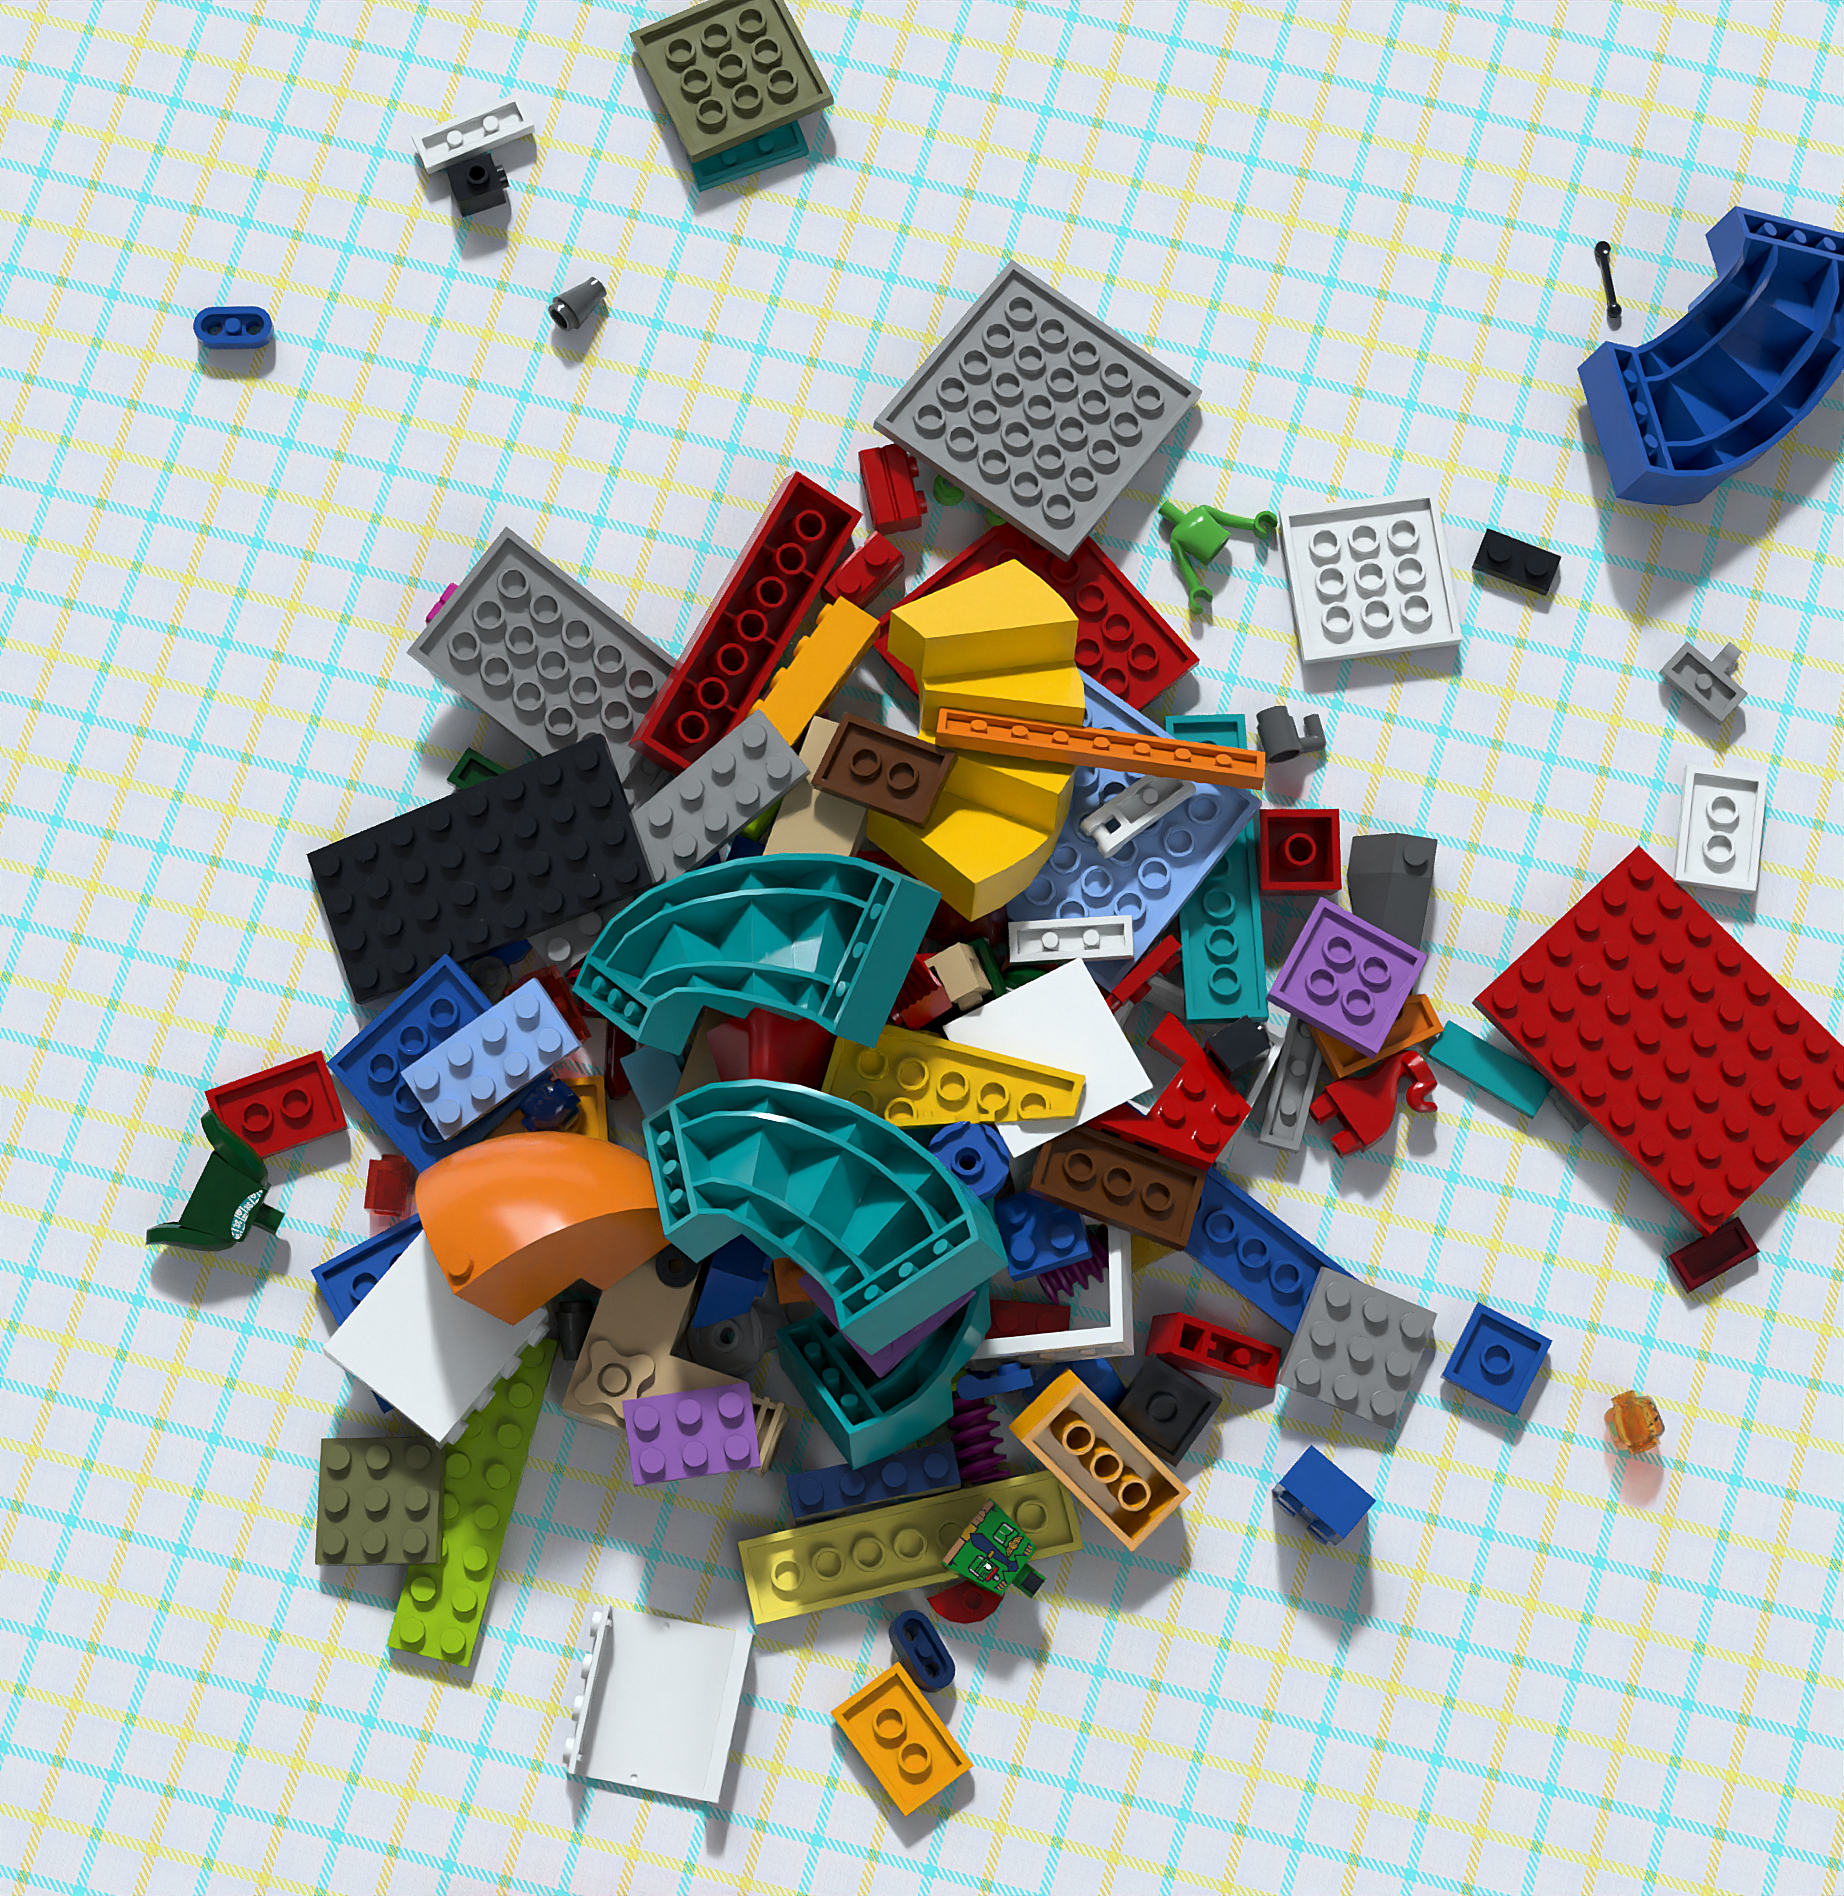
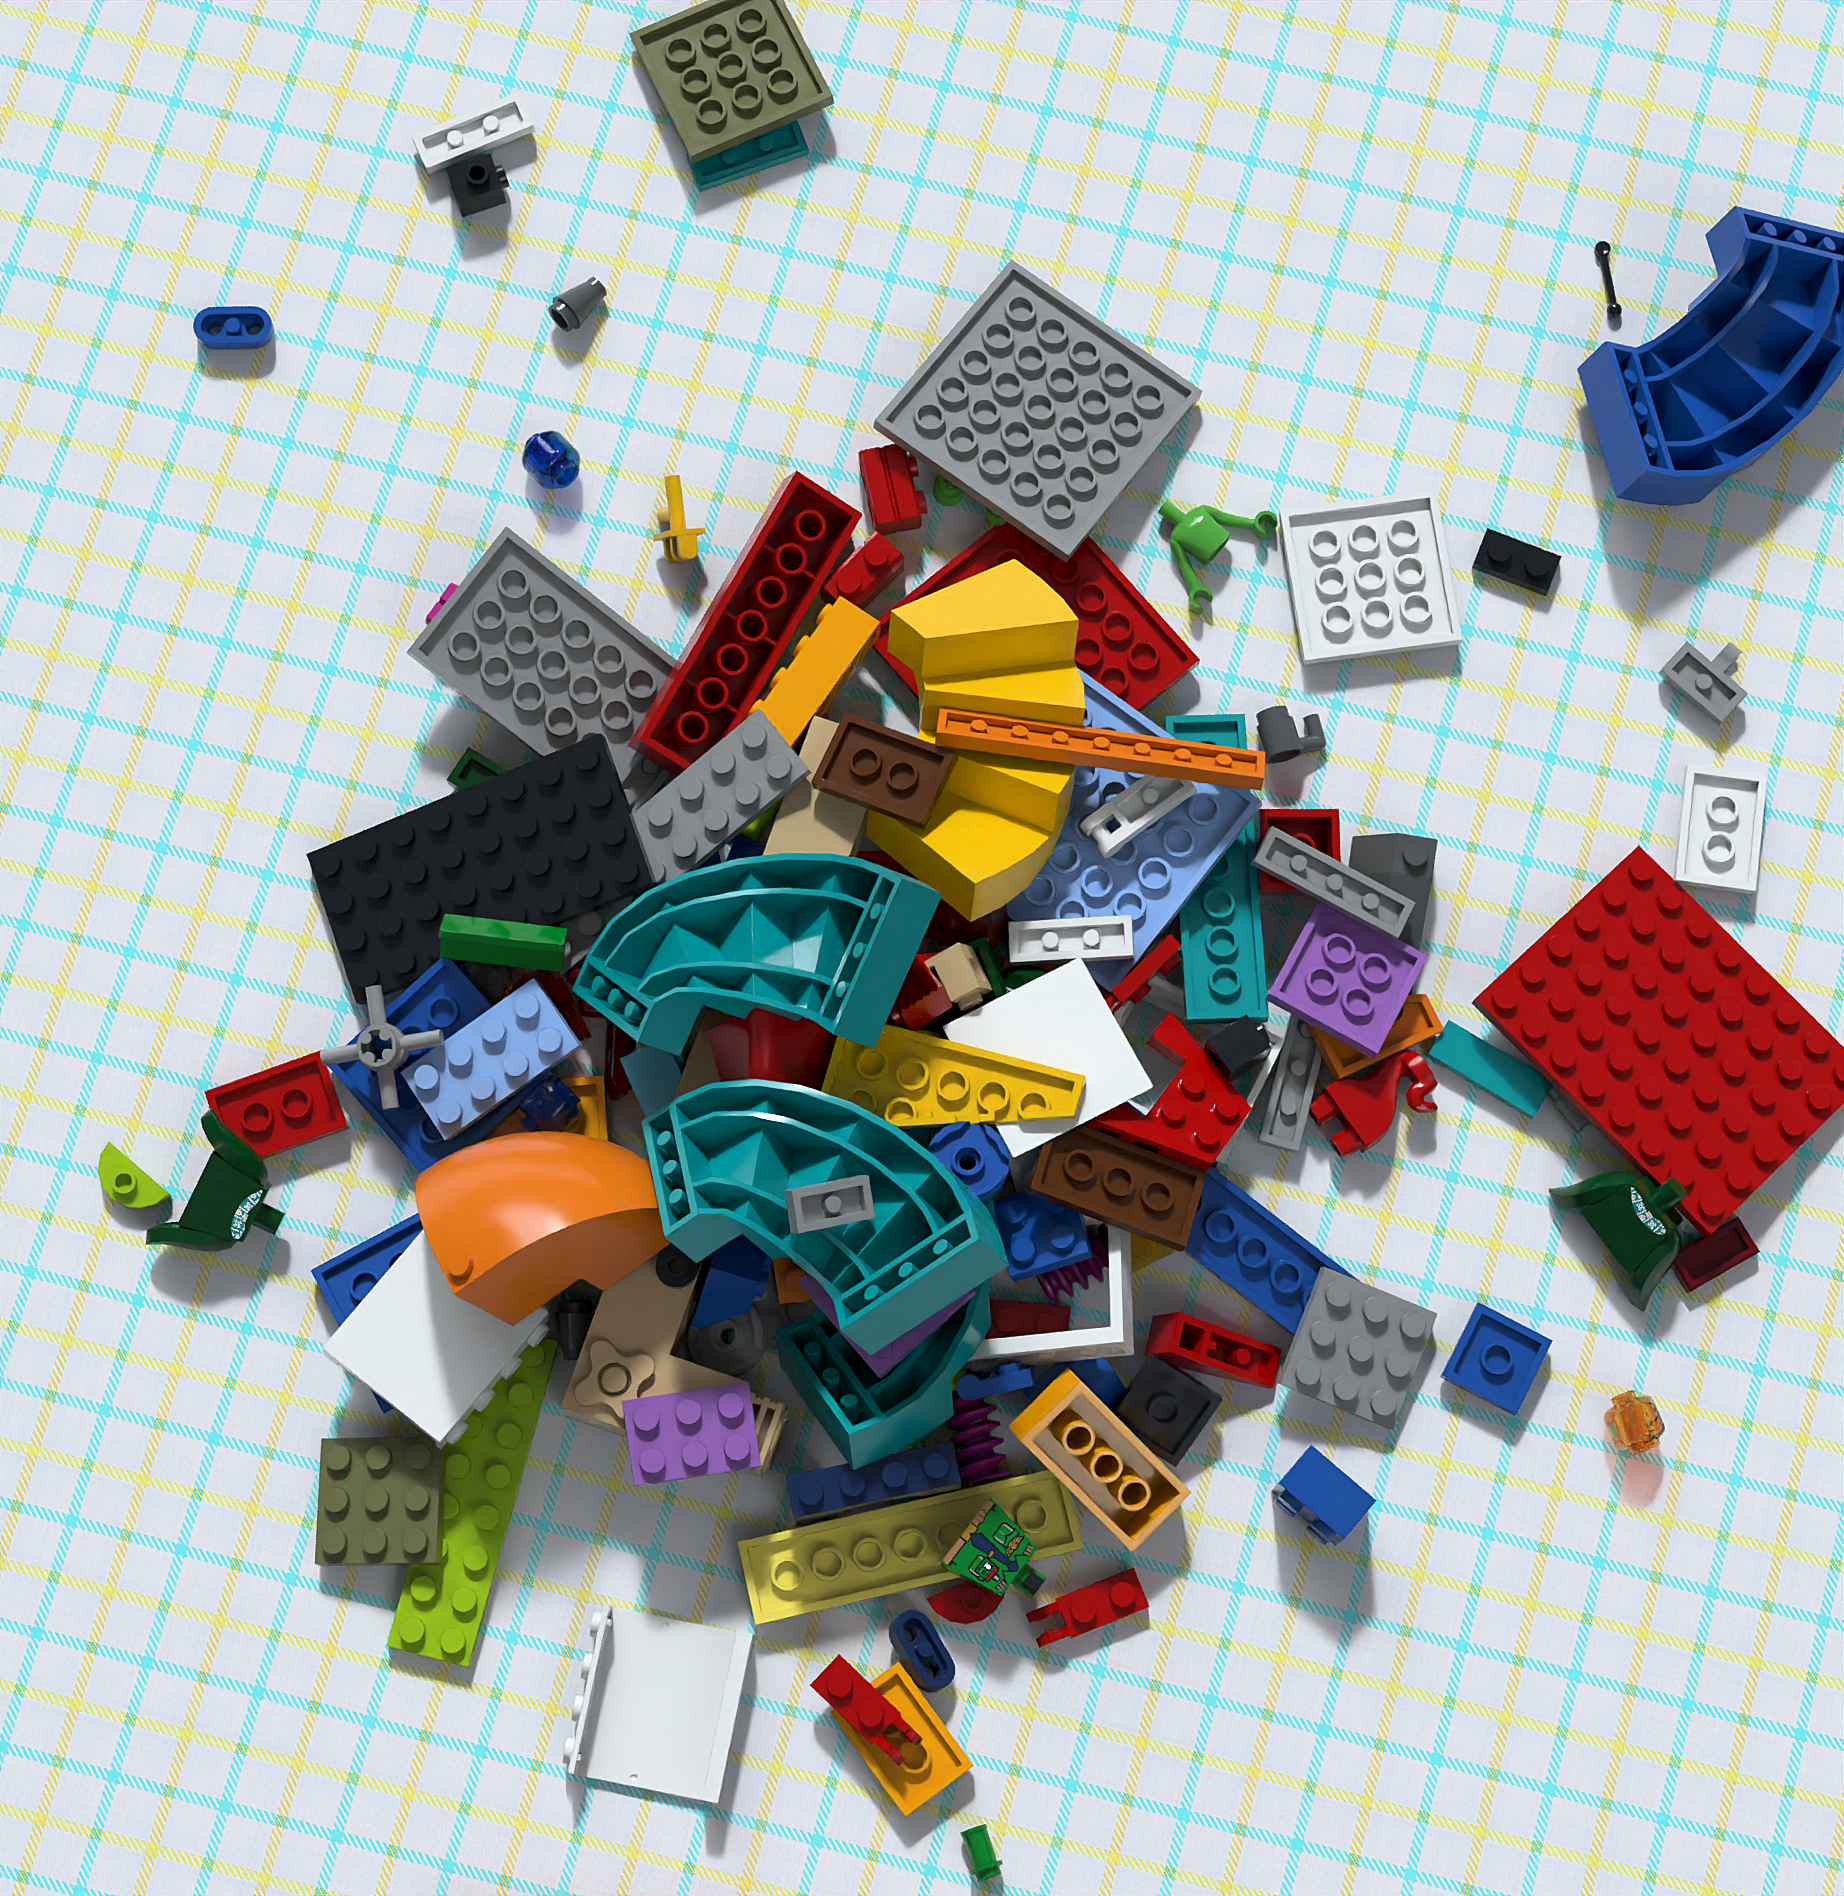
(127, 1182): none -> lime plate
(390, 1186): clear red brick -> none
(392, 1058): none -> light grey bar
(503, 942): none -> green panel
(551, 460): none -> clear blue head
(678, 542): none -> yellow arm
(829, 1204): none -> light grey plate
(862, 1706): none -> red hinge
(981, 1853): none -> green pin
(1093, 1606): none -> red hinge
(1333, 883): none -> light grey plate
(1633, 1222): none -> dark green torso

